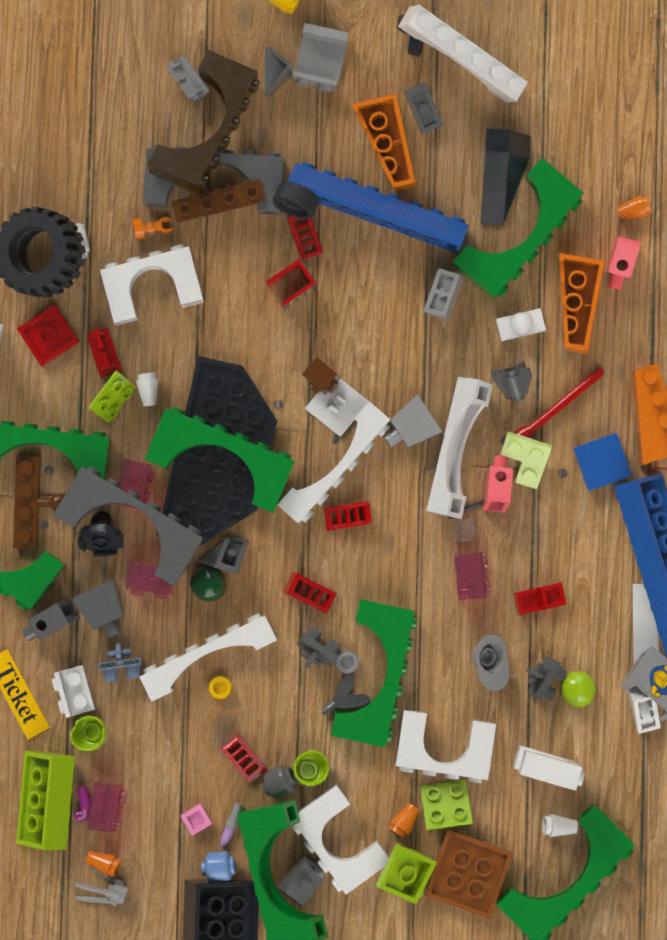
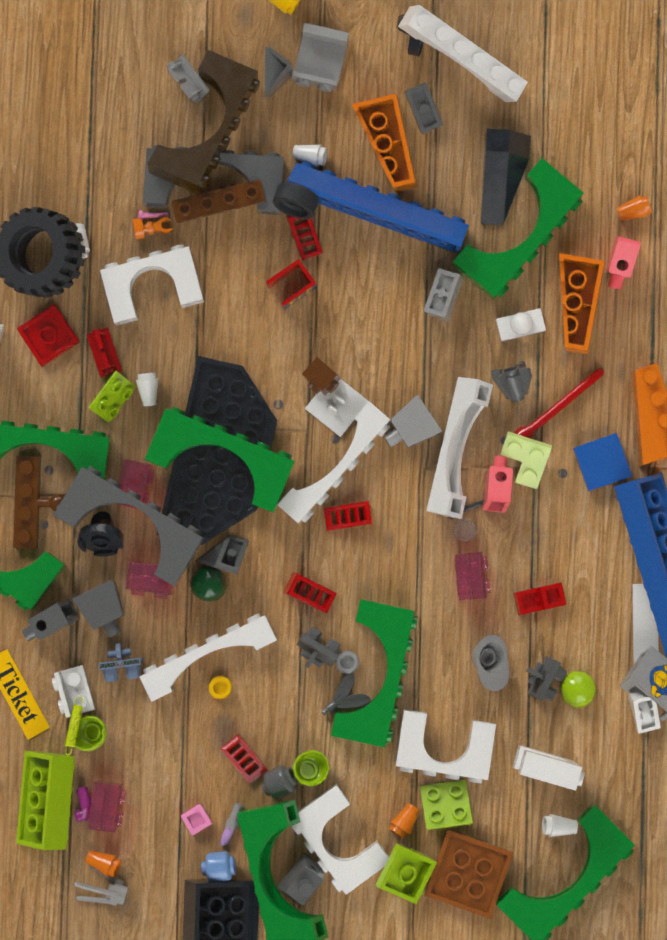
(74, 725): none -> neon yellow piece
(141, 215): none -> bright pink piece
(310, 154): none -> white cone

